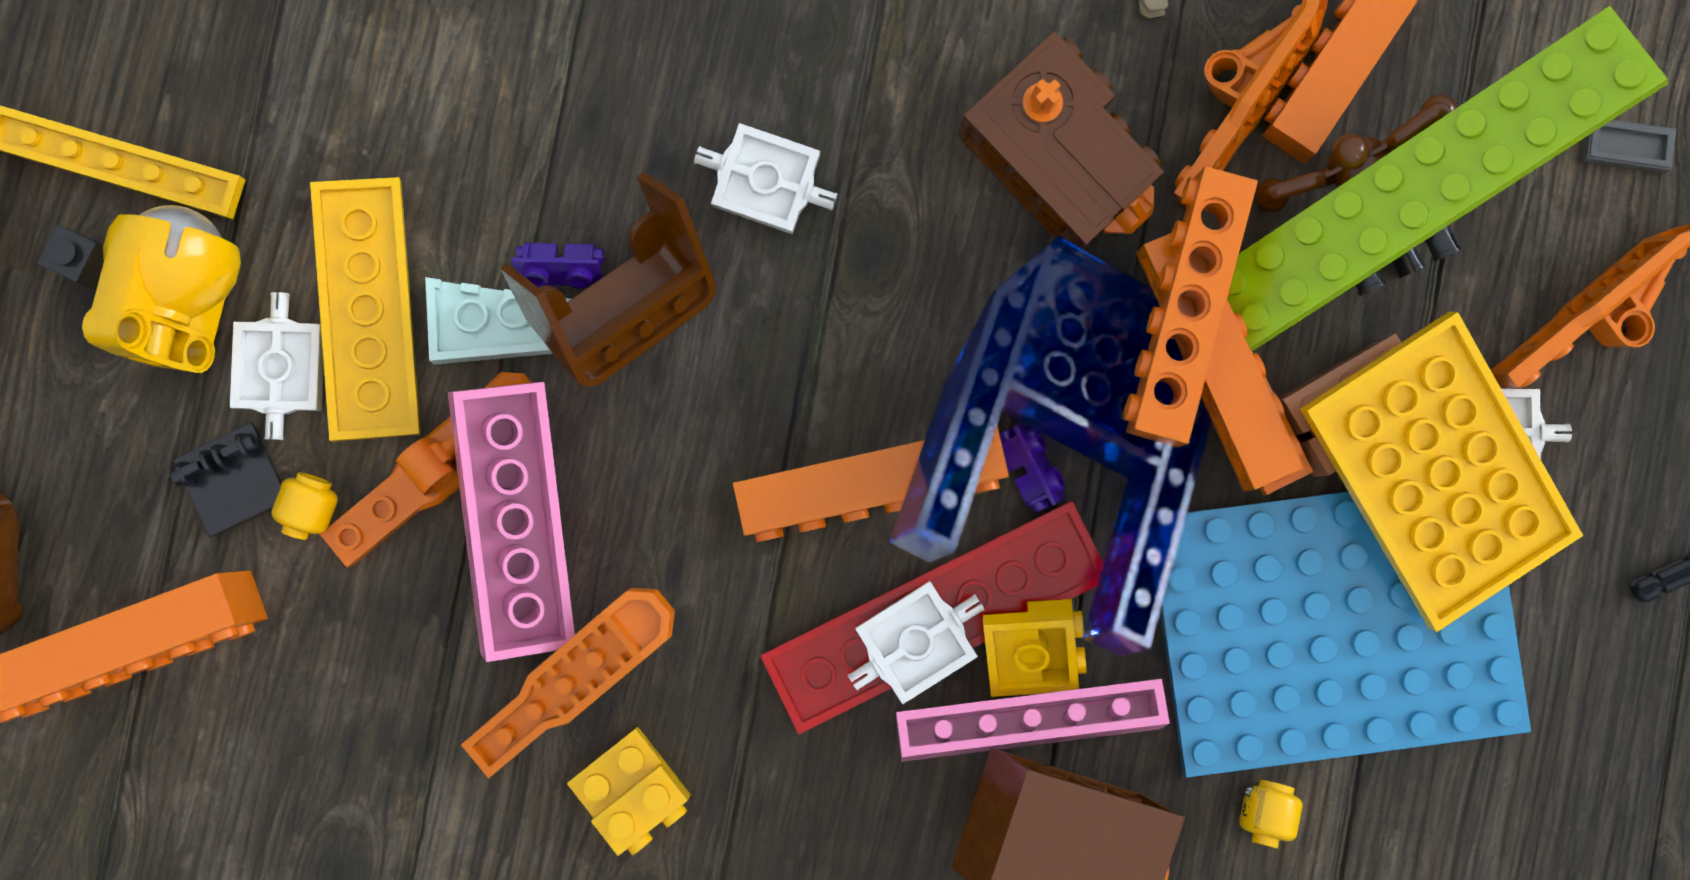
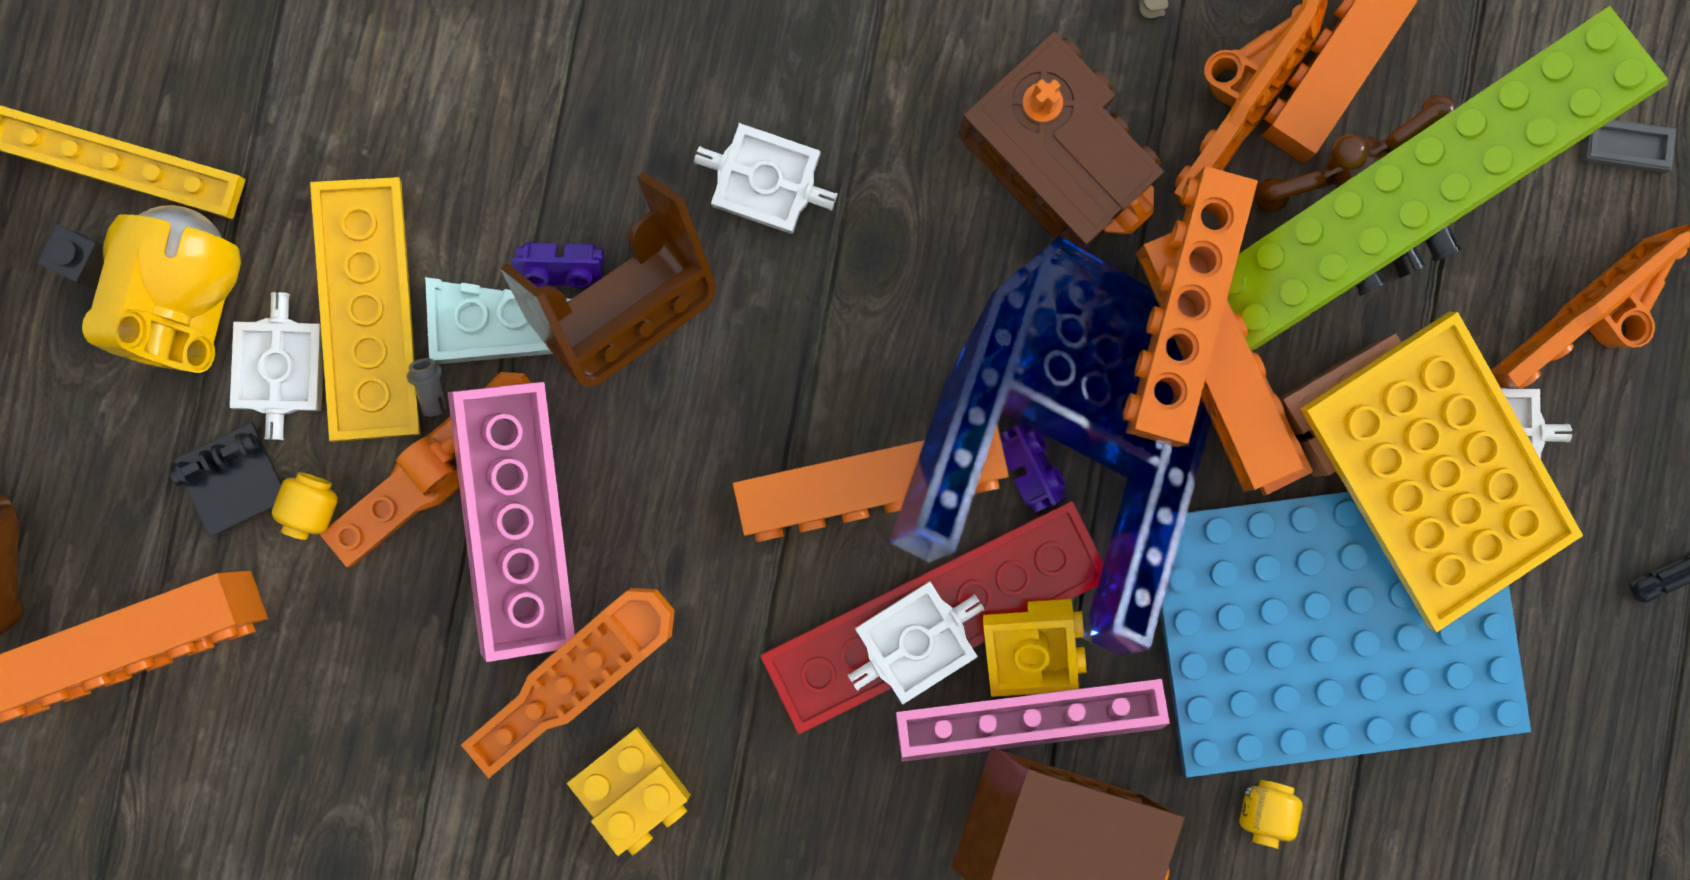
(426, 379): none -> dark grey pin

